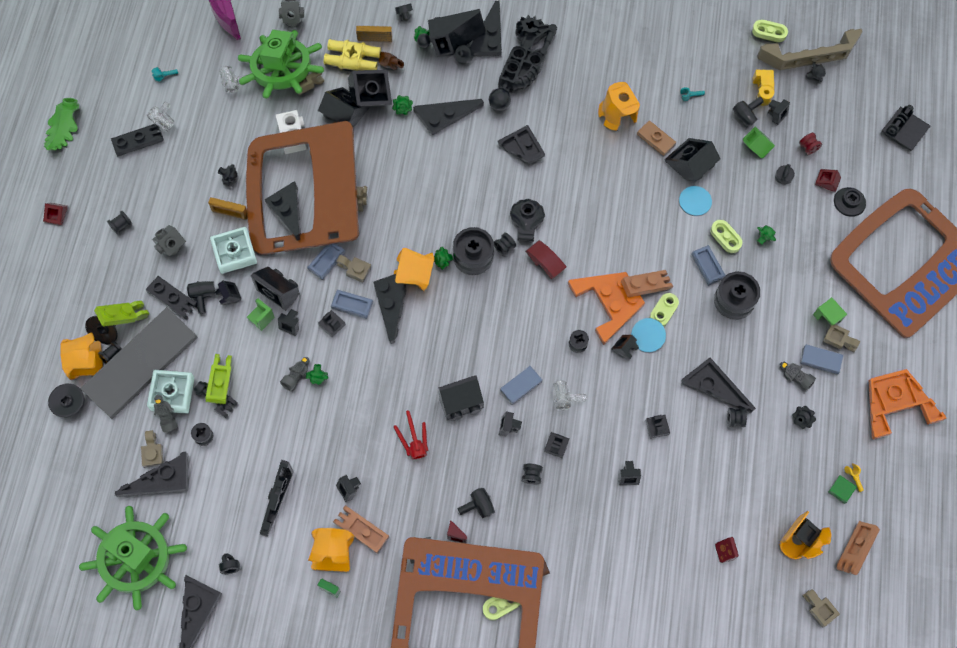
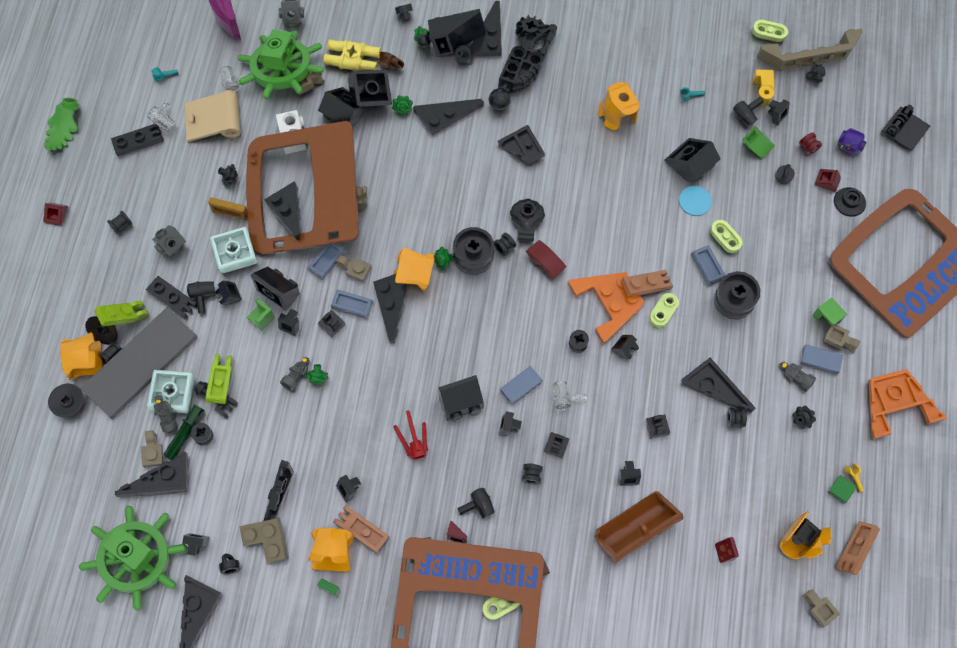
(184, 431): none -> dark green axle
(194, 542): none -> black tile
(212, 116): none -> tan door
(269, 534): none -> dark tan plate
(374, 33): pearl gold tile -> none
(637, 526): none -> dark orange container
(649, 334): medium azure sticker -> none
(656, 138): medium nougat plate -> none
(766, 233): green plant -> none
(852, 141): none -> dark purple head

